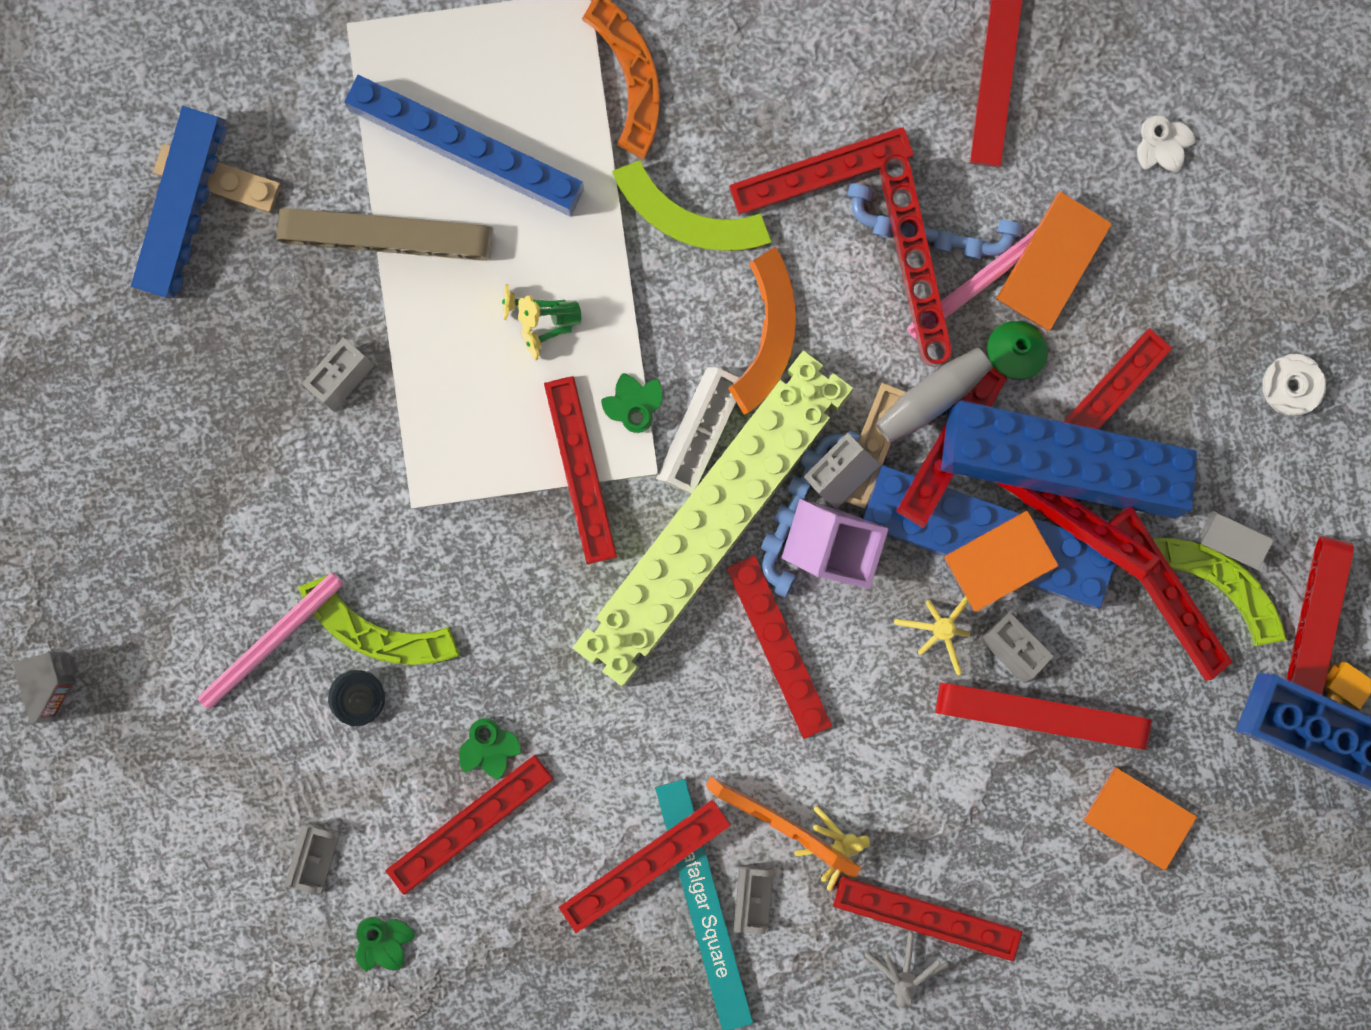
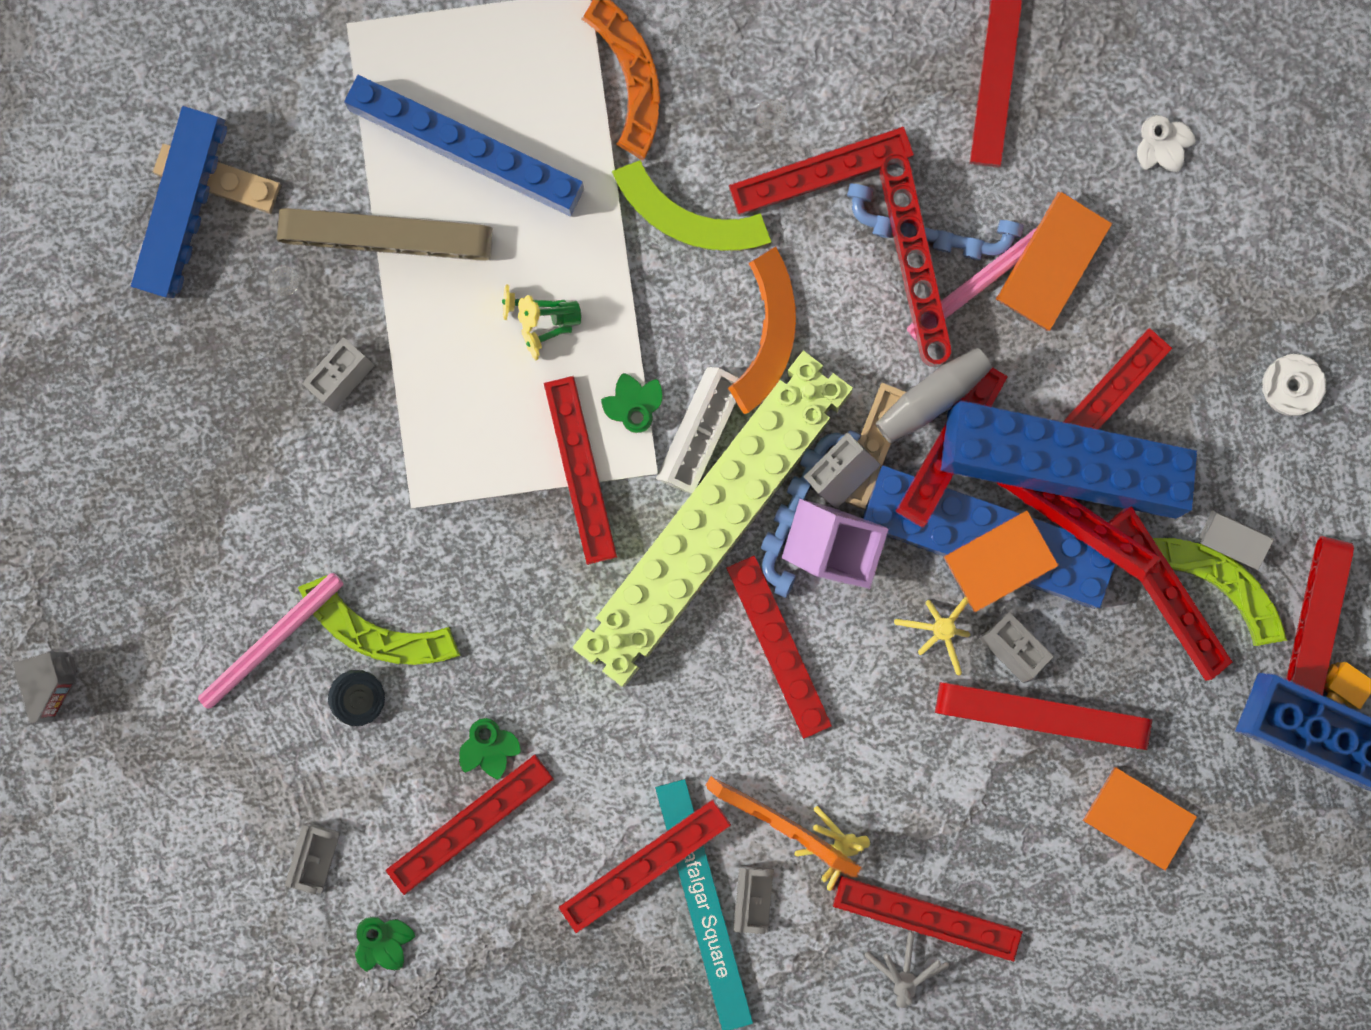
(1009, 359): green dish -> none

